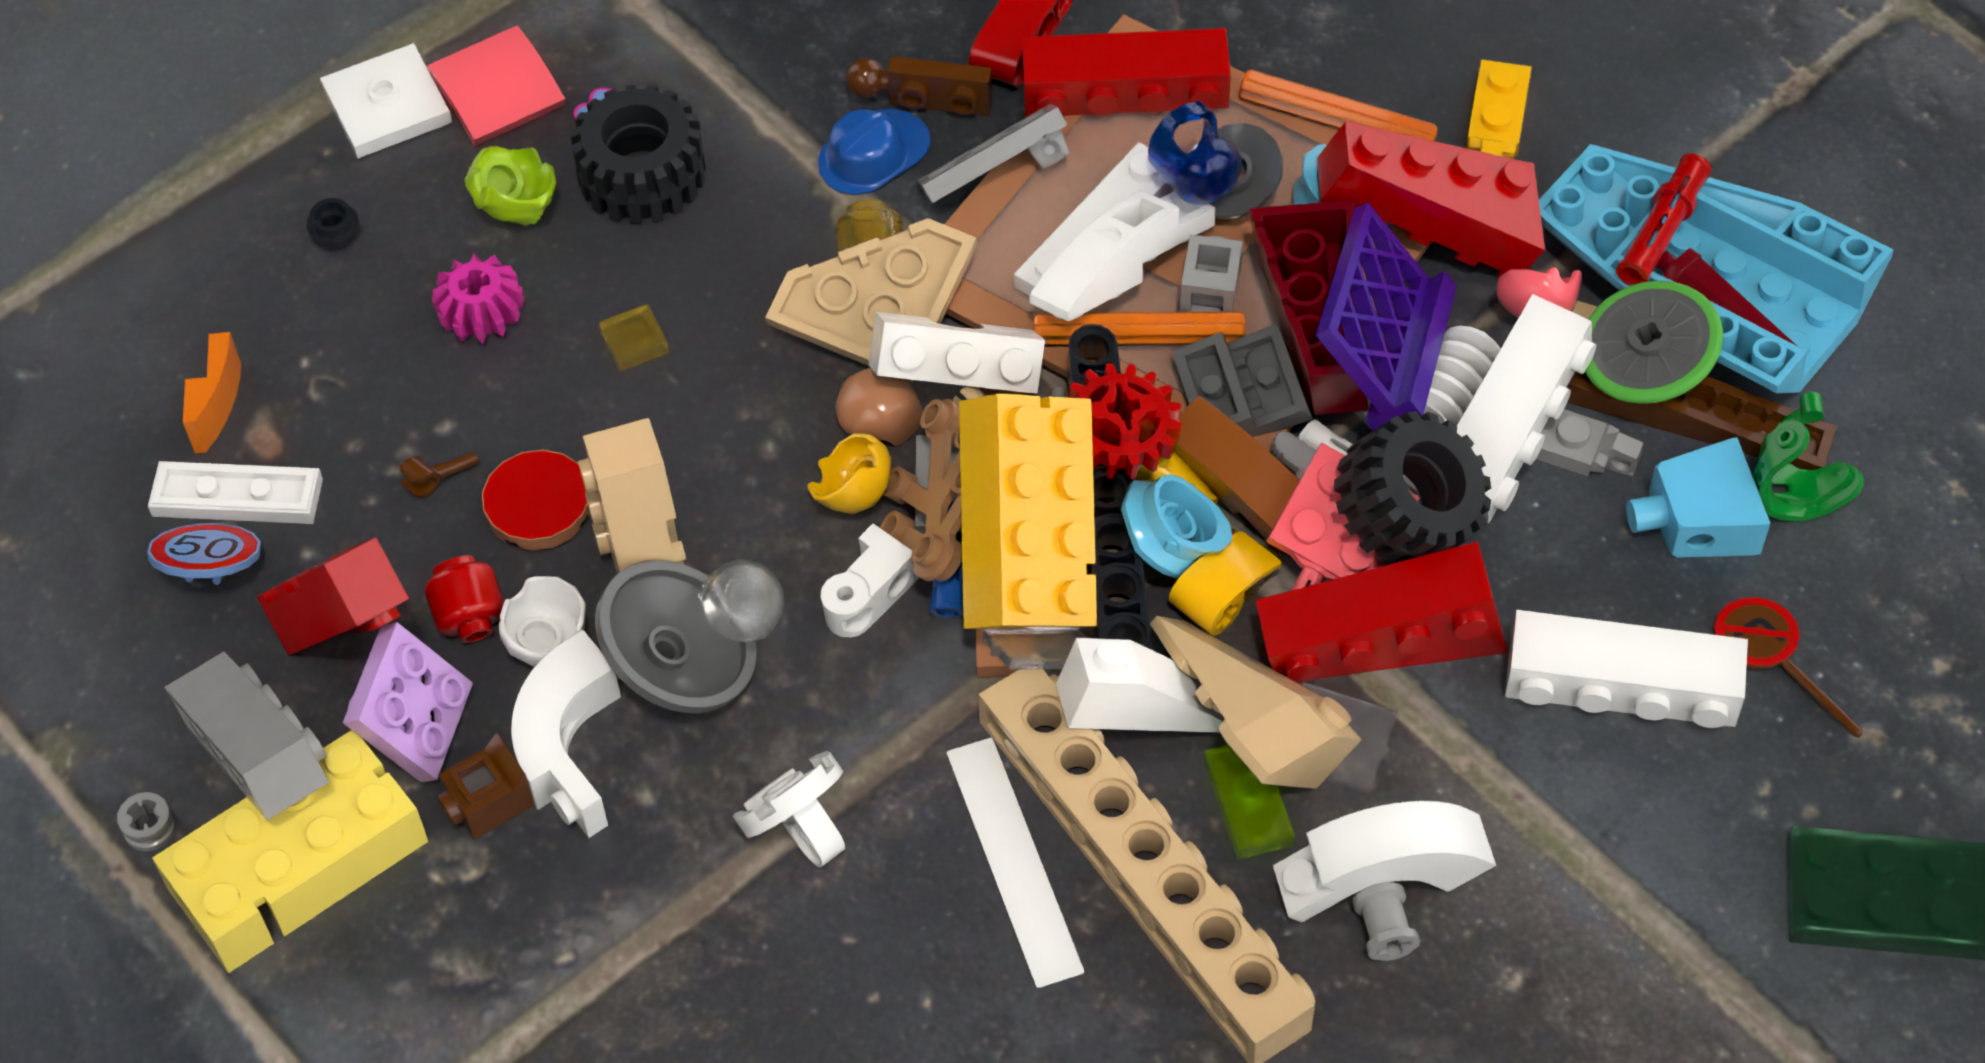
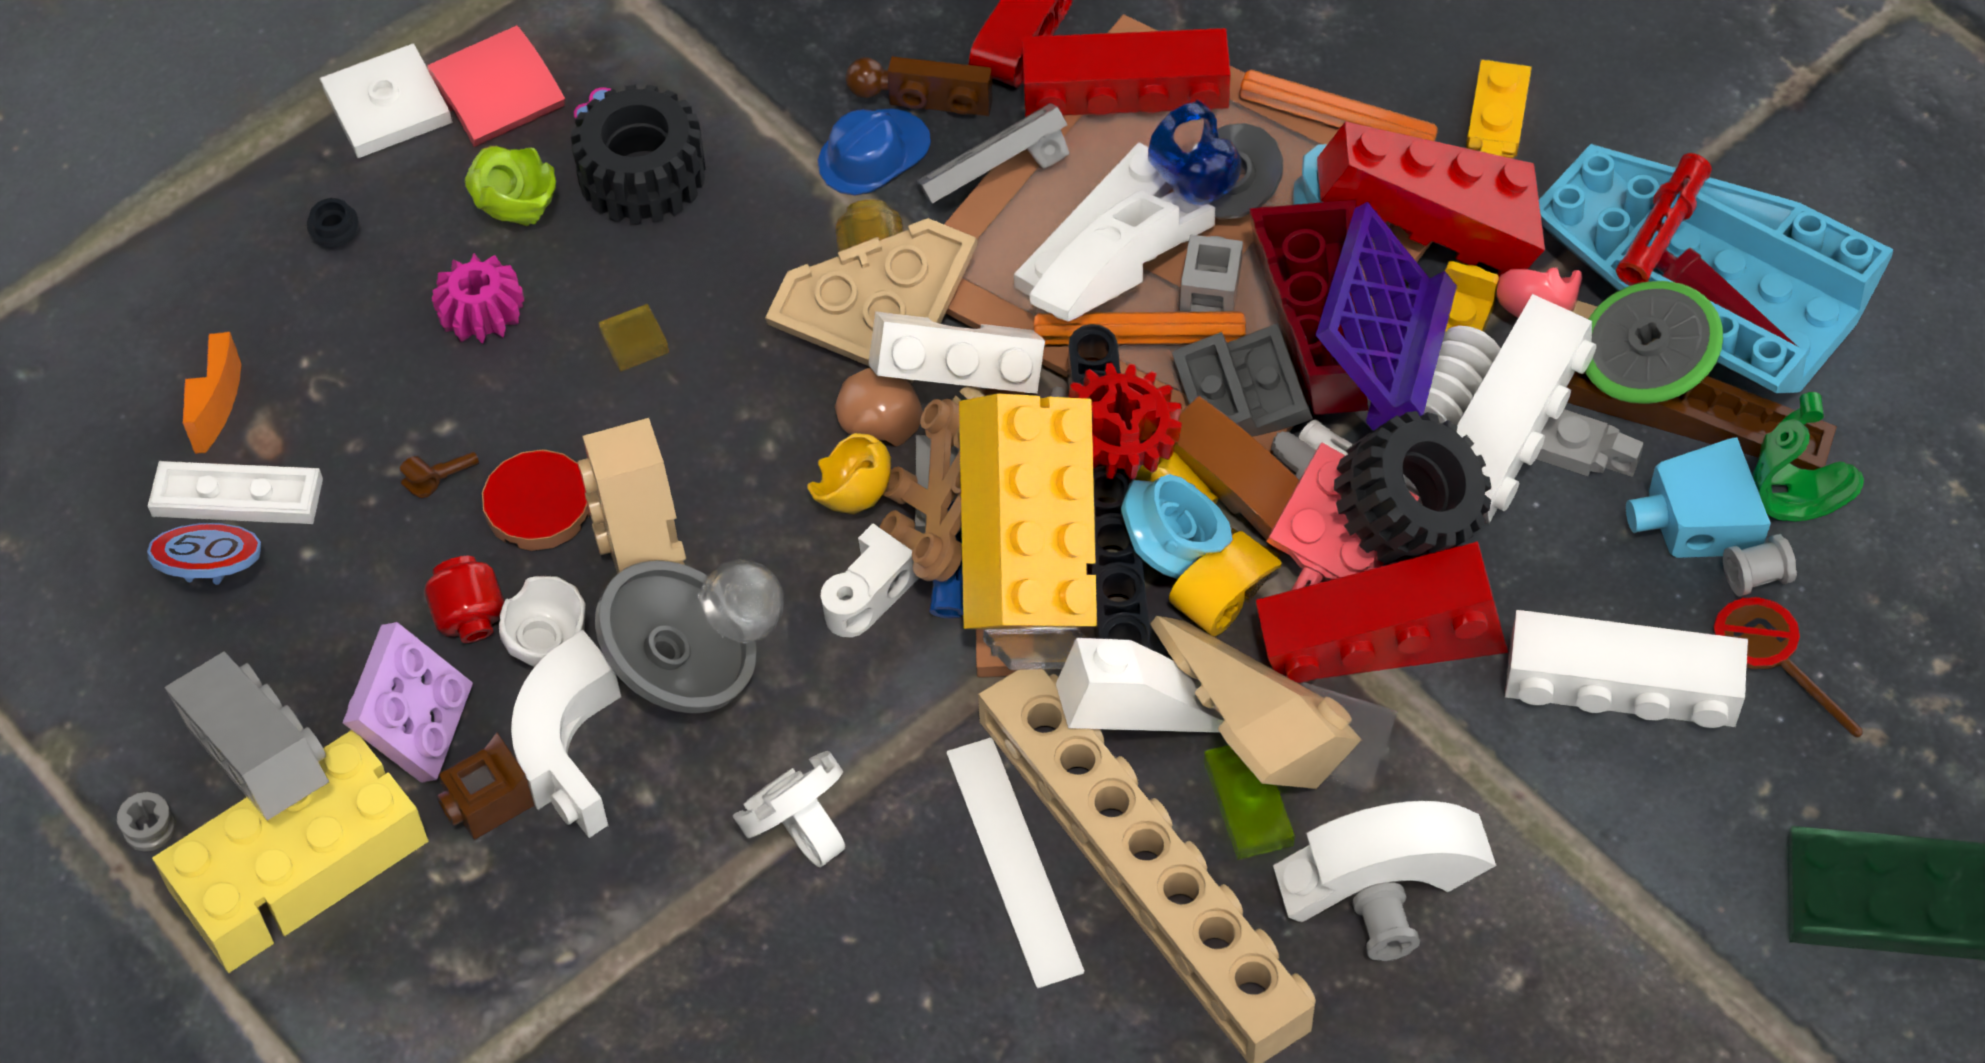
(334, 596): red wedge -> none
(1473, 296): none -> yellow bracket
(1759, 565): none -> light grey bush

